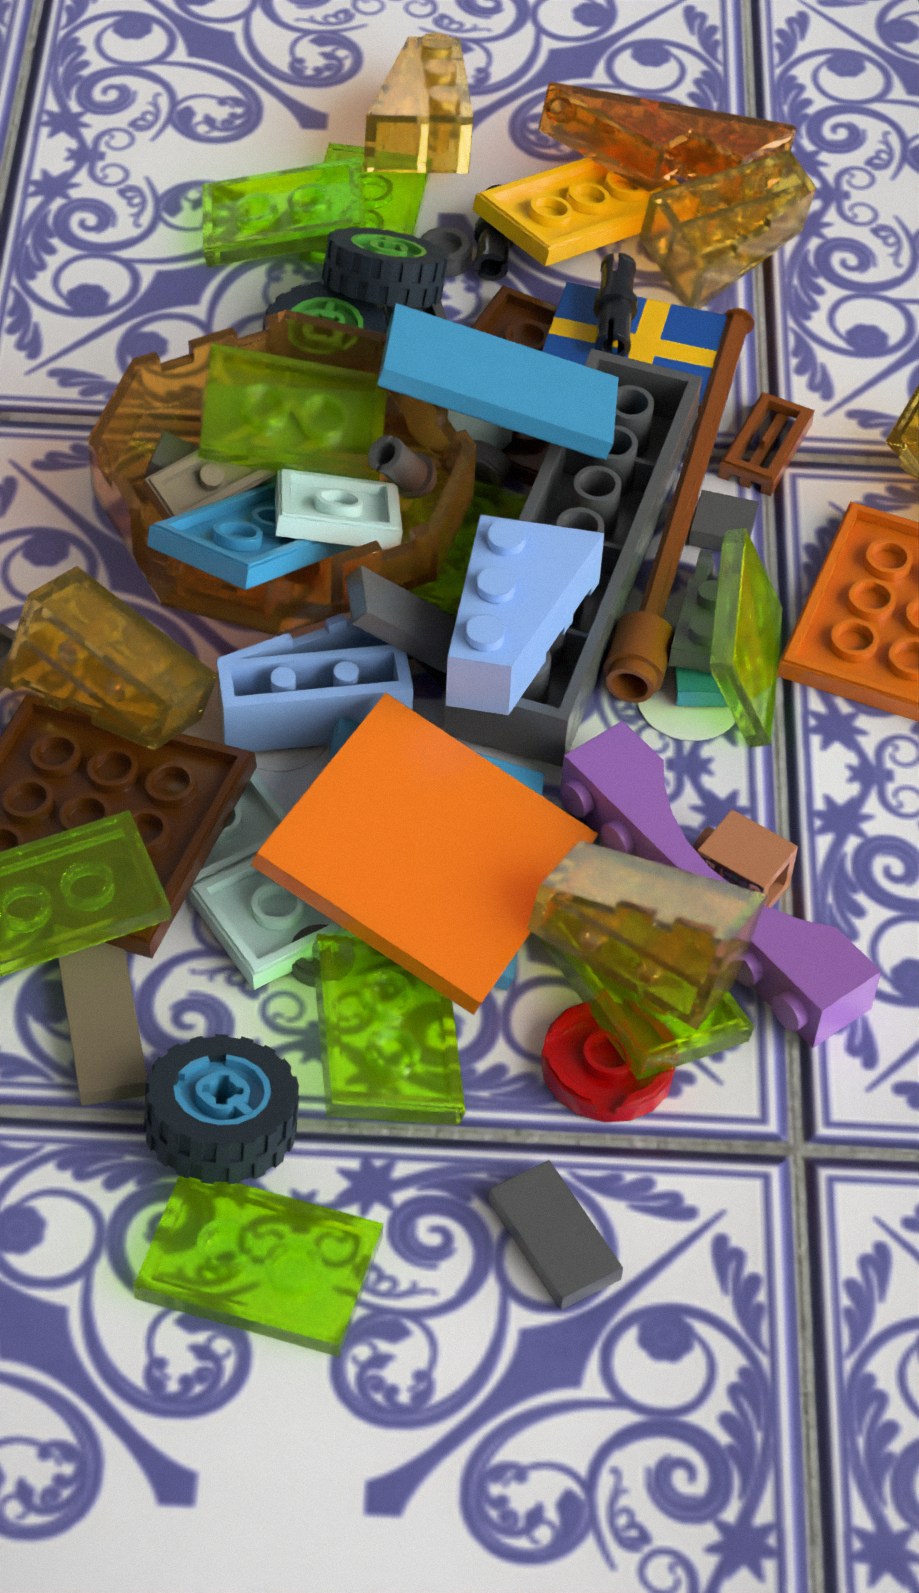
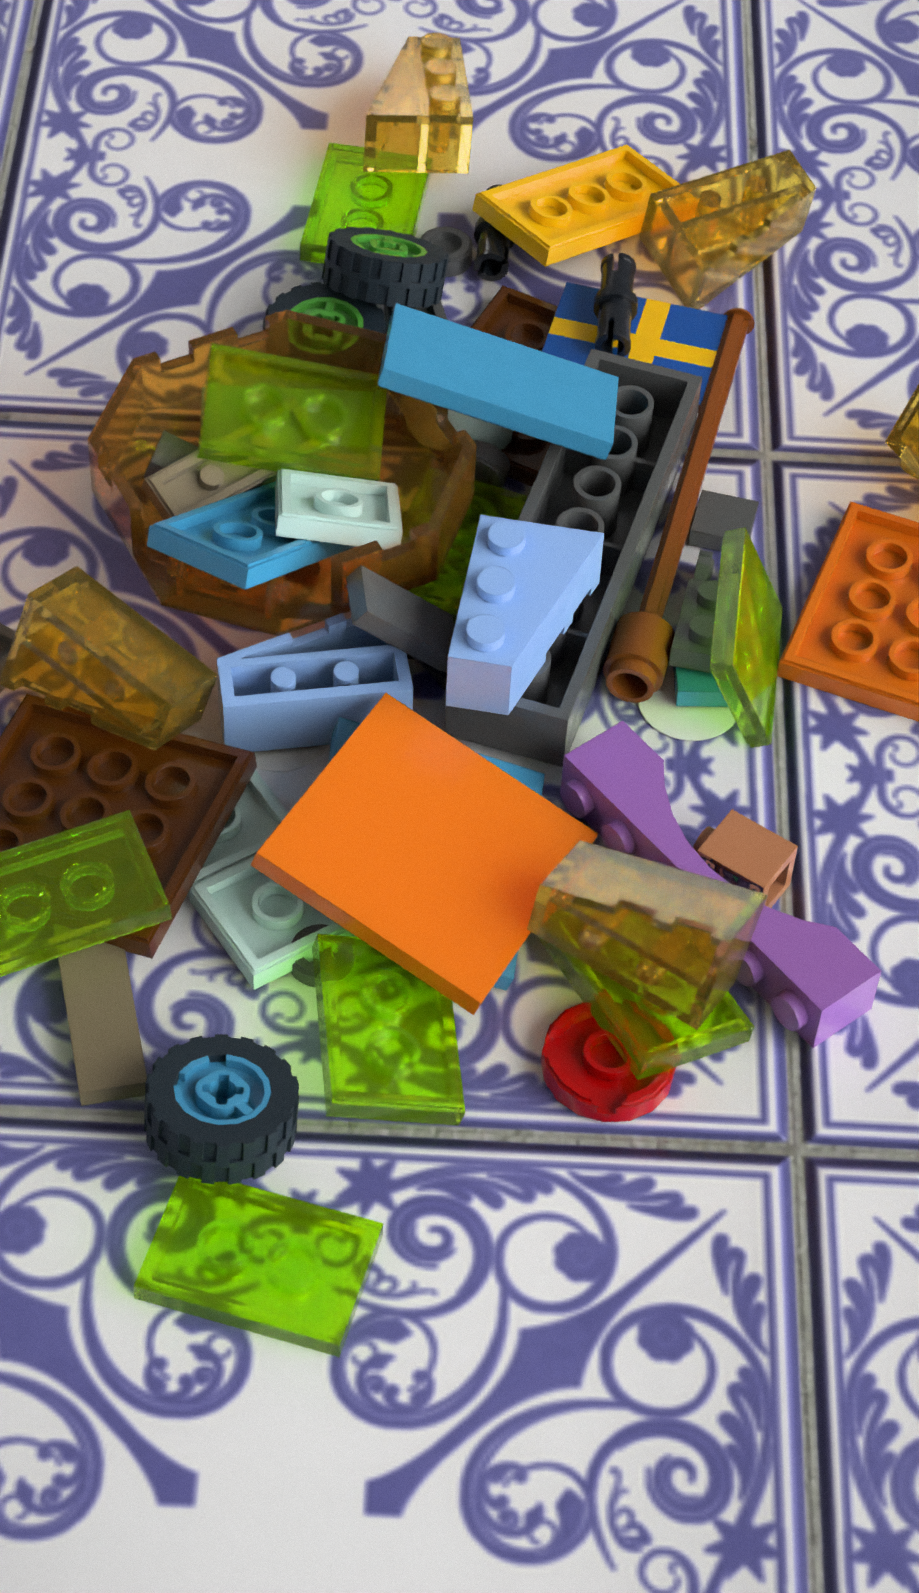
(280, 211): clear neon green tile -> none
(410, 471): dark grey pin -> none
(555, 1234): dark grey tile -> none
(656, 139): clear orange slope -> none
(753, 470): dark orange tile -> none

